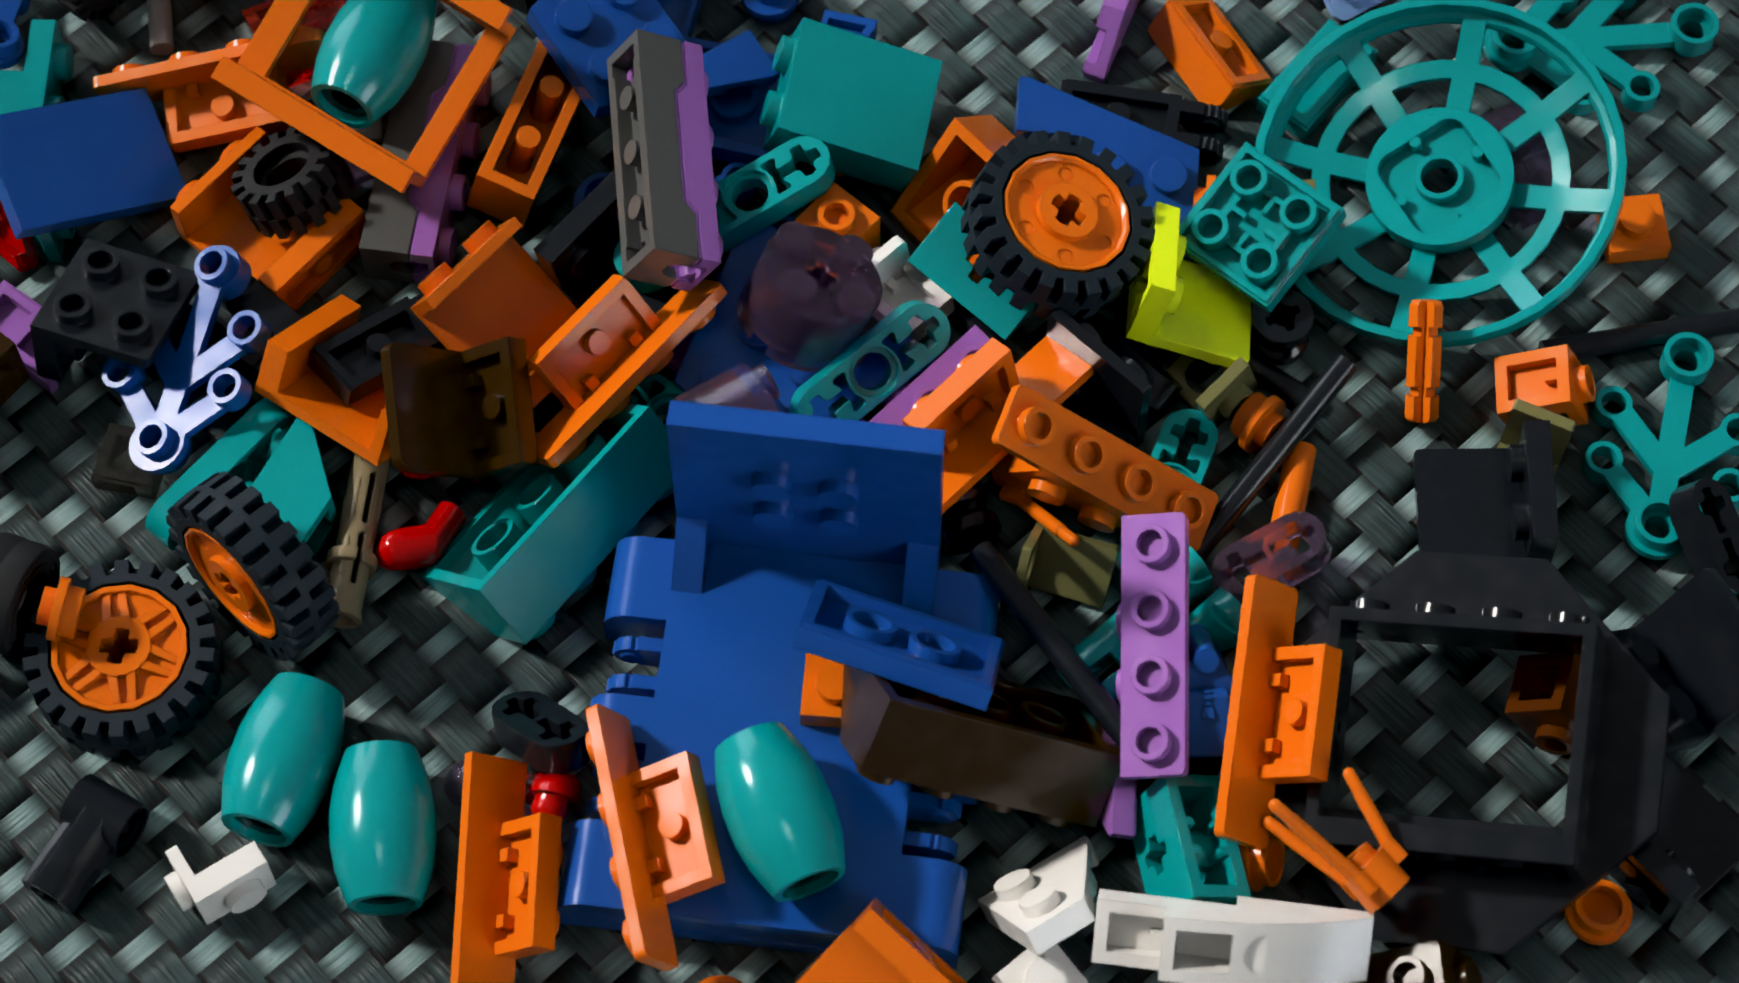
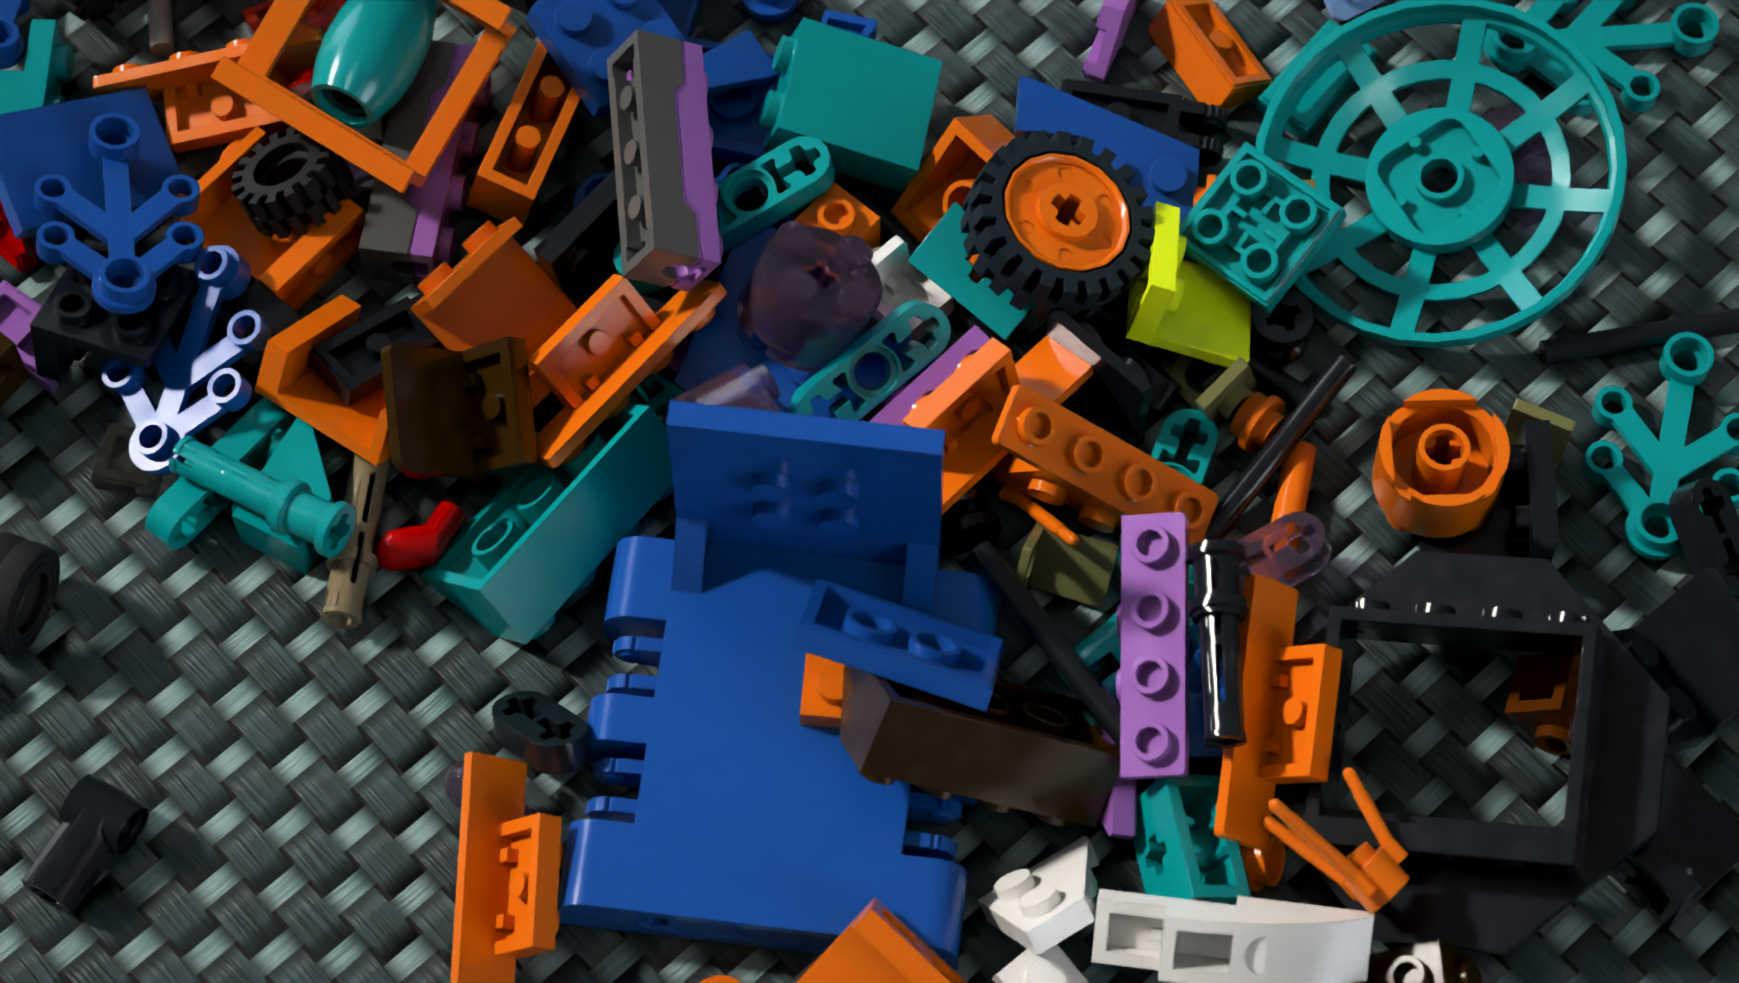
(61, 609): orange plate -> none
(123, 280): none -> blue plant
(153, 688): wheel -> none
(224, 887): white bracket -> none
(253, 565): black wheel -> none
(283, 759): teal piece -> none
(286, 504): none -> teal pin
(382, 828): teal piece -> none
(551, 793): red arm -> none
(656, 831): orange bracket -> none
(779, 811): teal piece -> none
(1224, 610): none -> black pin
(1423, 361): orange axle -> none
(1446, 496): none -> orange brick
(1546, 379): orange bracket -> none
(1600, 914): orange plate -> none
(1640, 231): orange plate -> none

